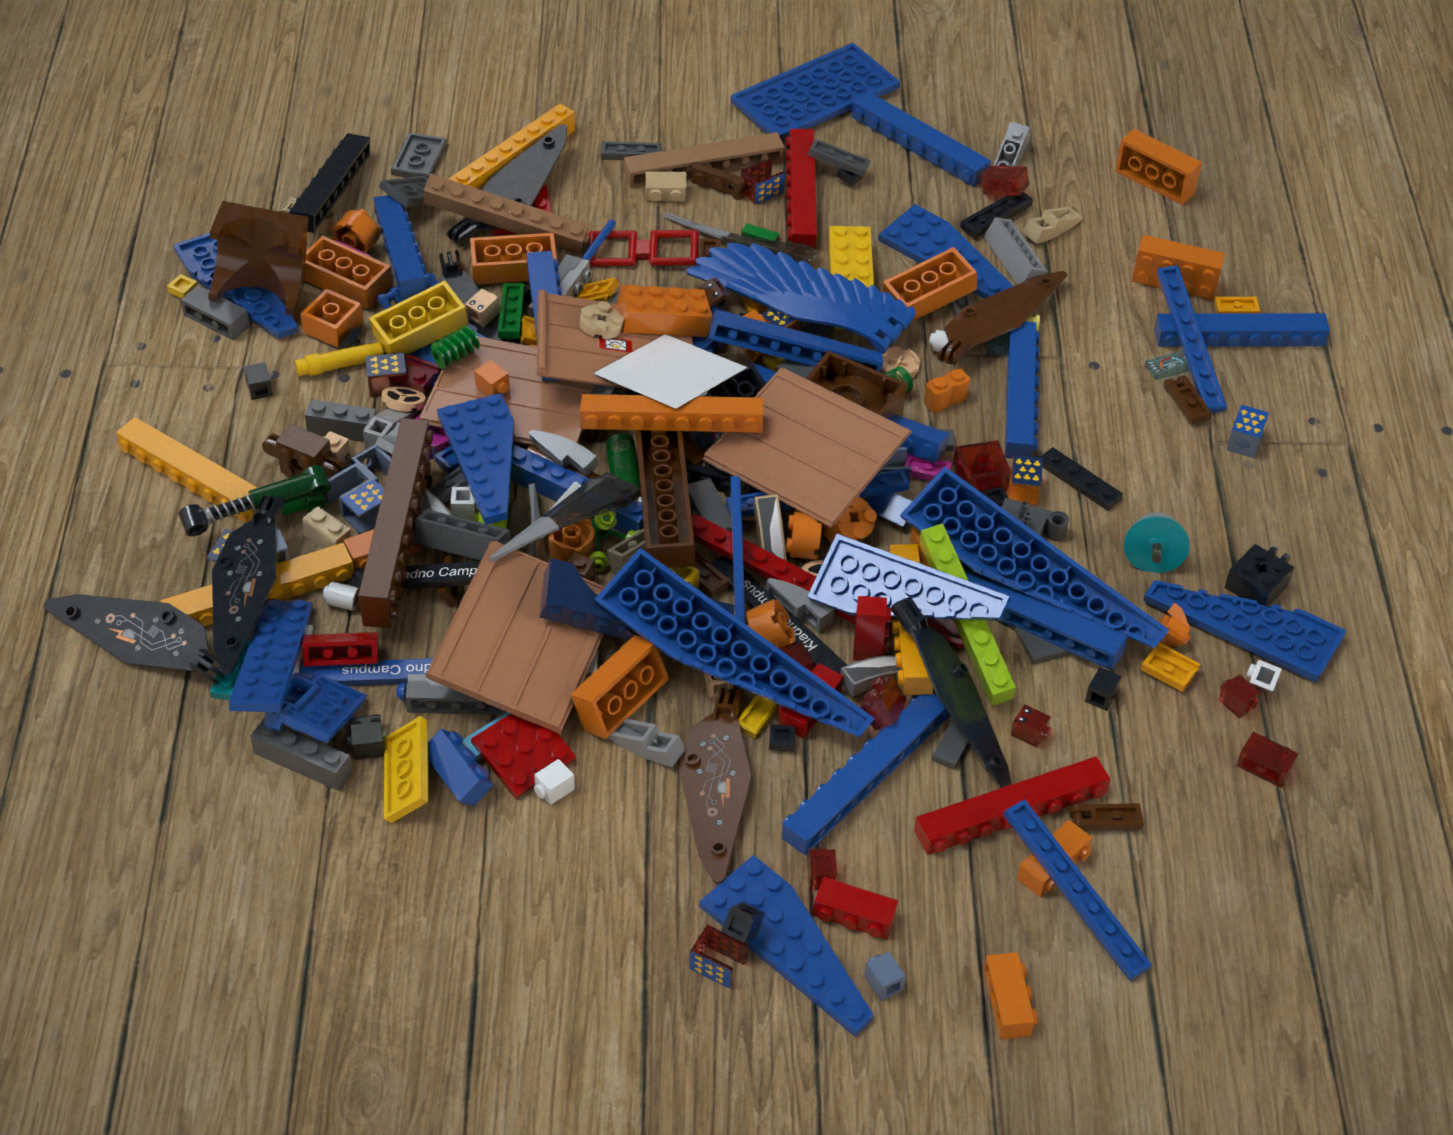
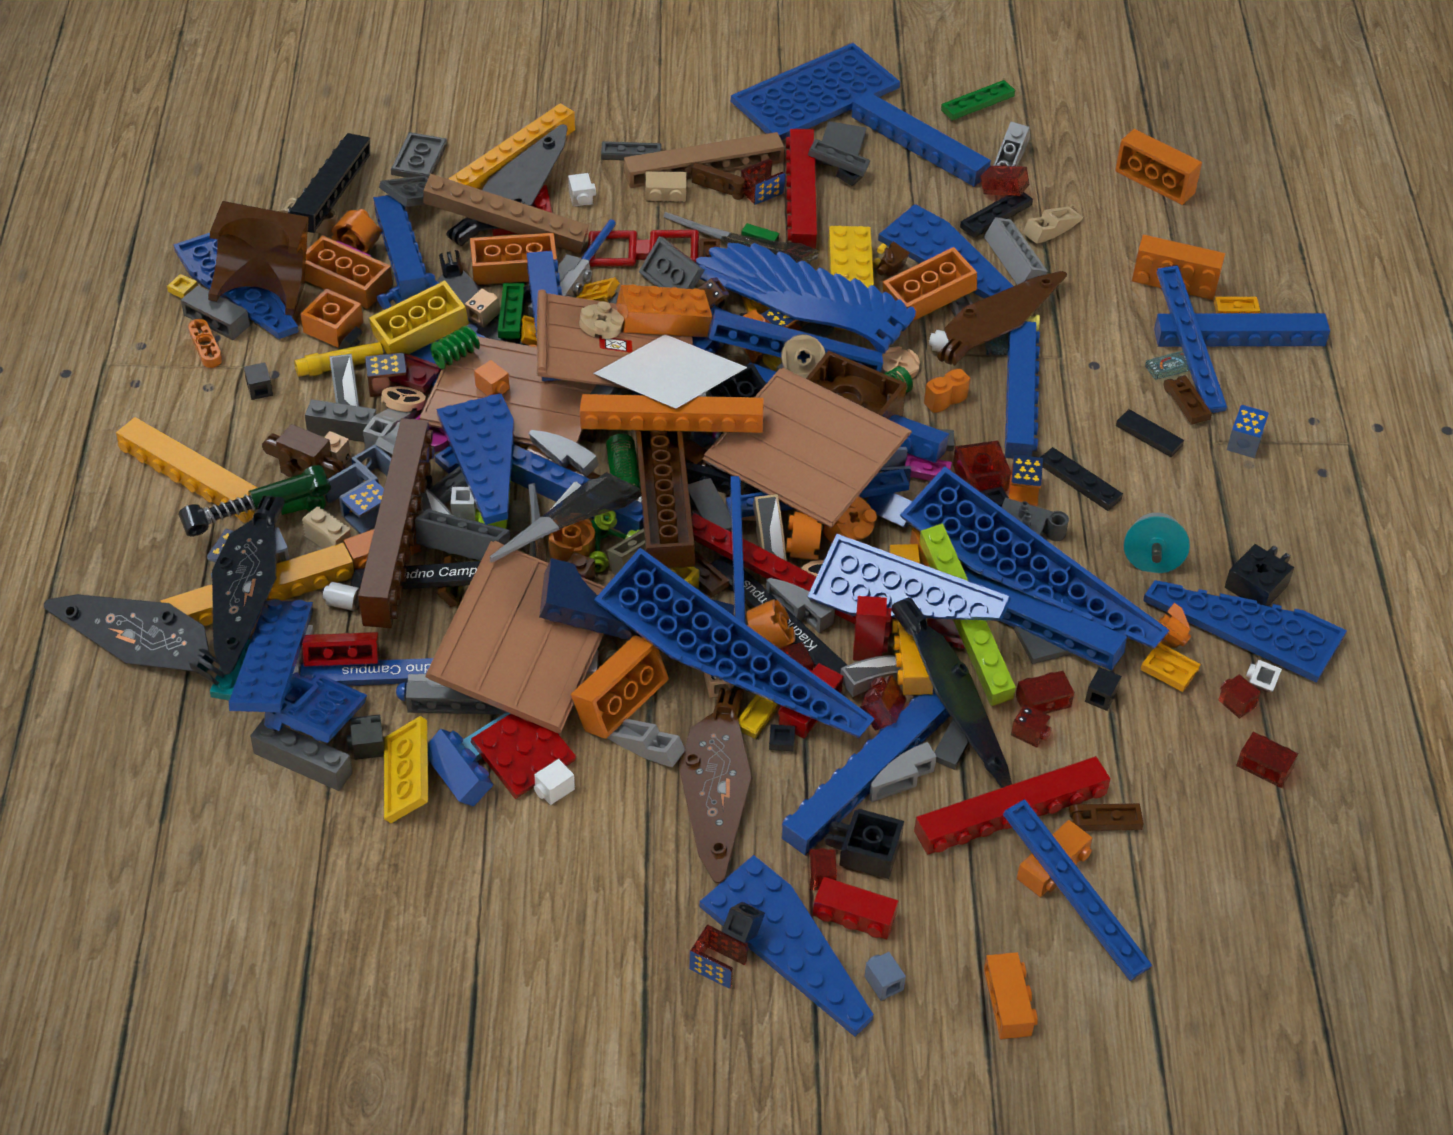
(203, 350): none -> orange beam
(344, 379): none -> slope
(581, 189): none -> white brick
(670, 267): none -> dark grey tile
(793, 348): none -> tan plate
(845, 137): none -> dark grey tile
(868, 842): none -> black hinge
(892, 261): none -> reddish brown piece
(903, 772): none -> light grey slope
(978, 100): none -> green plate
(1046, 692): none -> clear red brick
(1149, 433): none -> black tile

